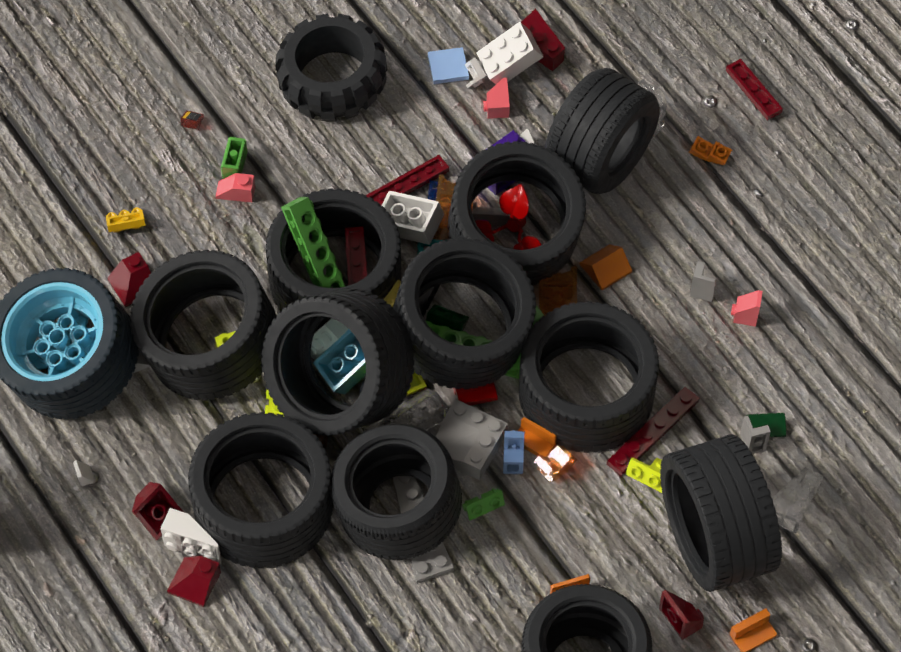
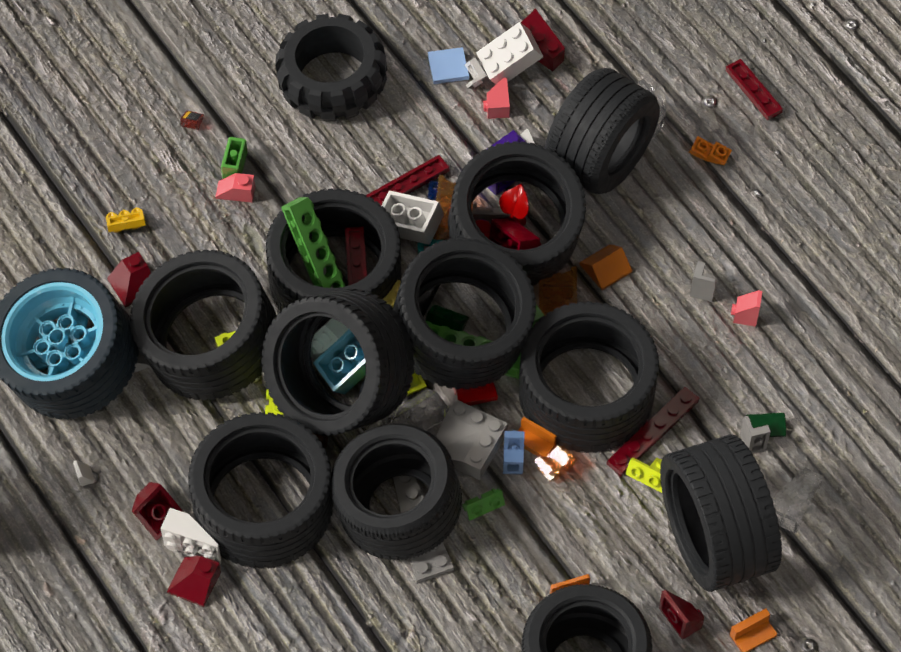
(512, 234): none -> dark red wedge

